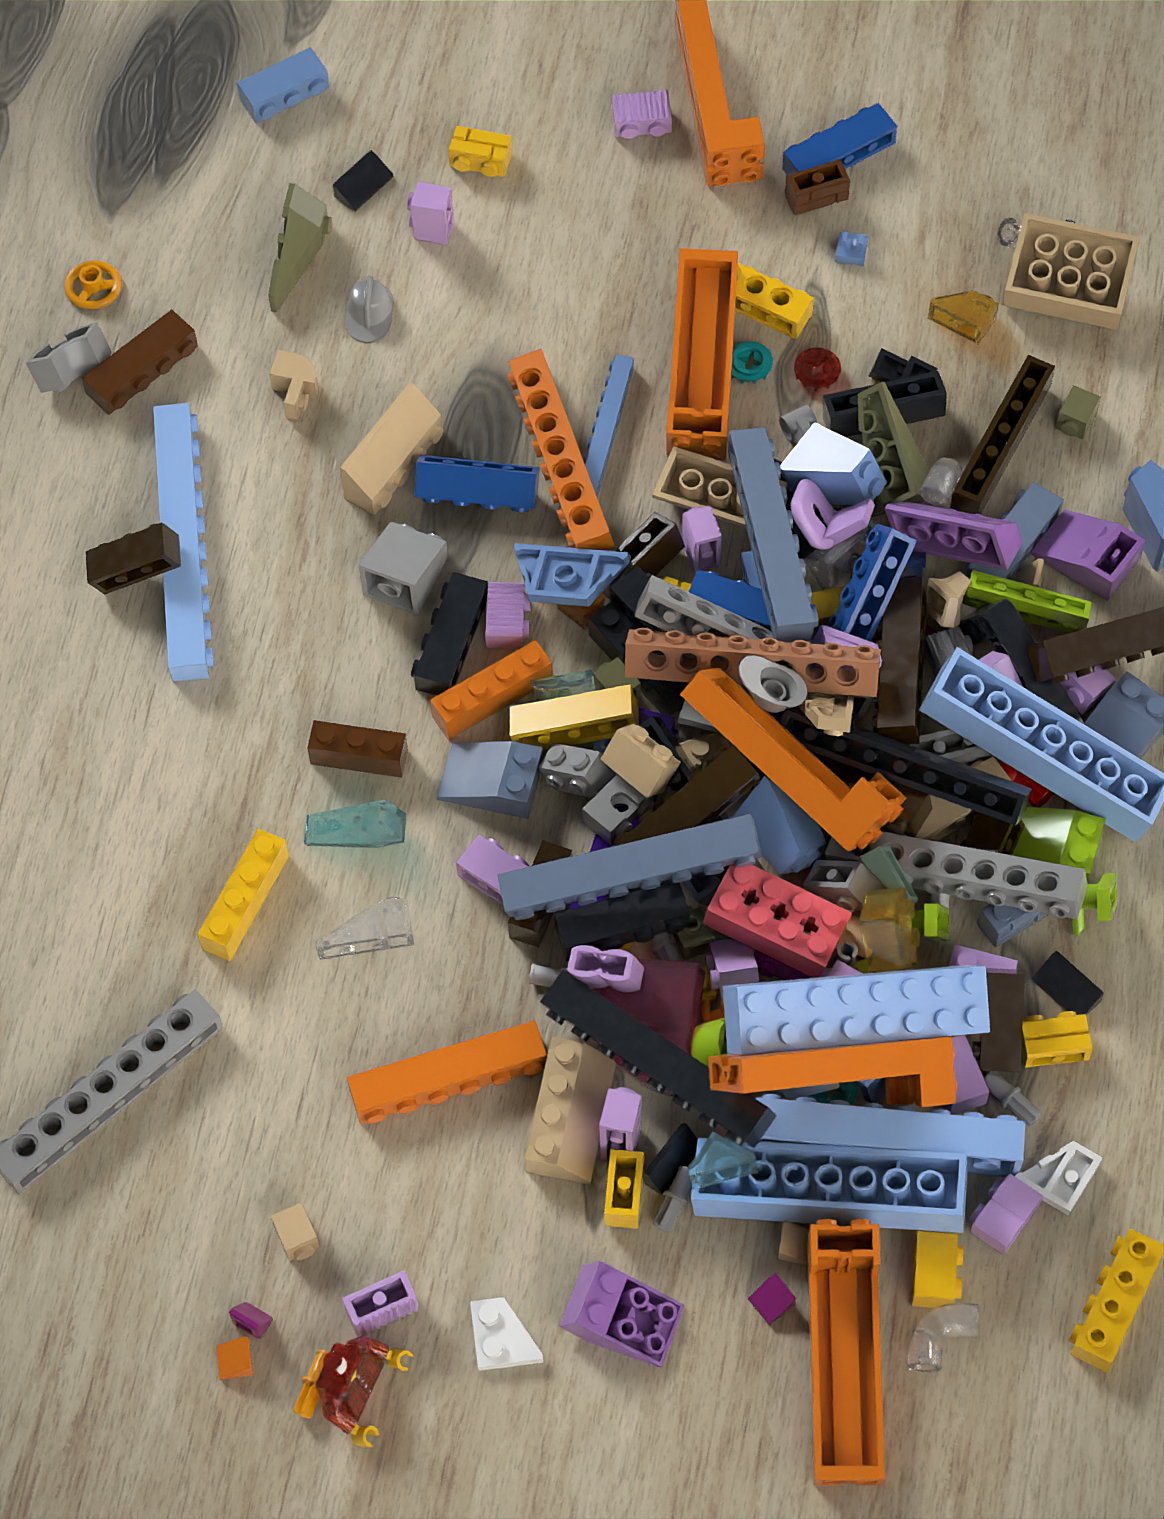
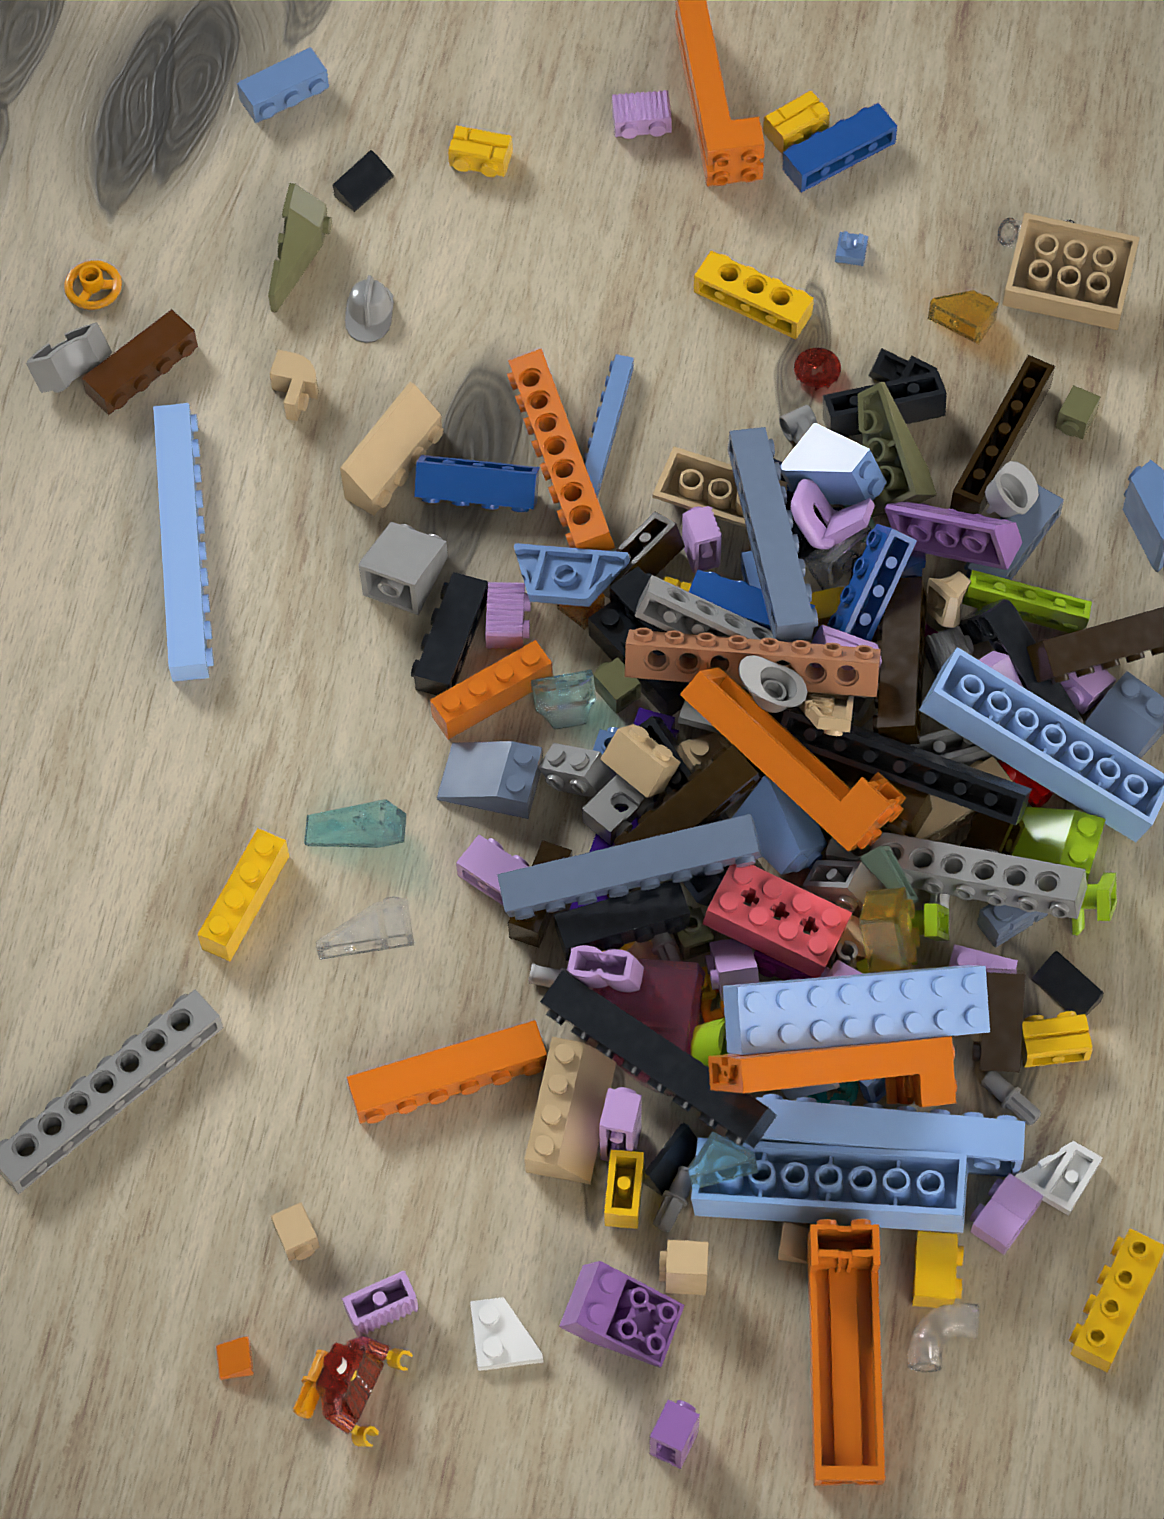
(133, 558): dark brown brick -> none
(250, 1319): magenta slope -> none
(357, 748): reddish brown brick -> none
(431, 213): lavender brick -> none
(574, 717): yellow brick -> none
(674, 1432): none -> medium lavender brick
(684, 1267): none -> tan brick
(702, 352): orange brick -> none
(762, 361): teal gear -> none
(772, 1299): magenta slope -> none
(796, 121): none -> yellow brick
(817, 187): reddish brown brick -> none
(941, 481): clear cylinder -> none
(970, 1083): lavender brick -> none
(1011, 490): none -> light grey piece
(1031, 573): tan slope -> none
(1090, 551): medium lavender slope -> none

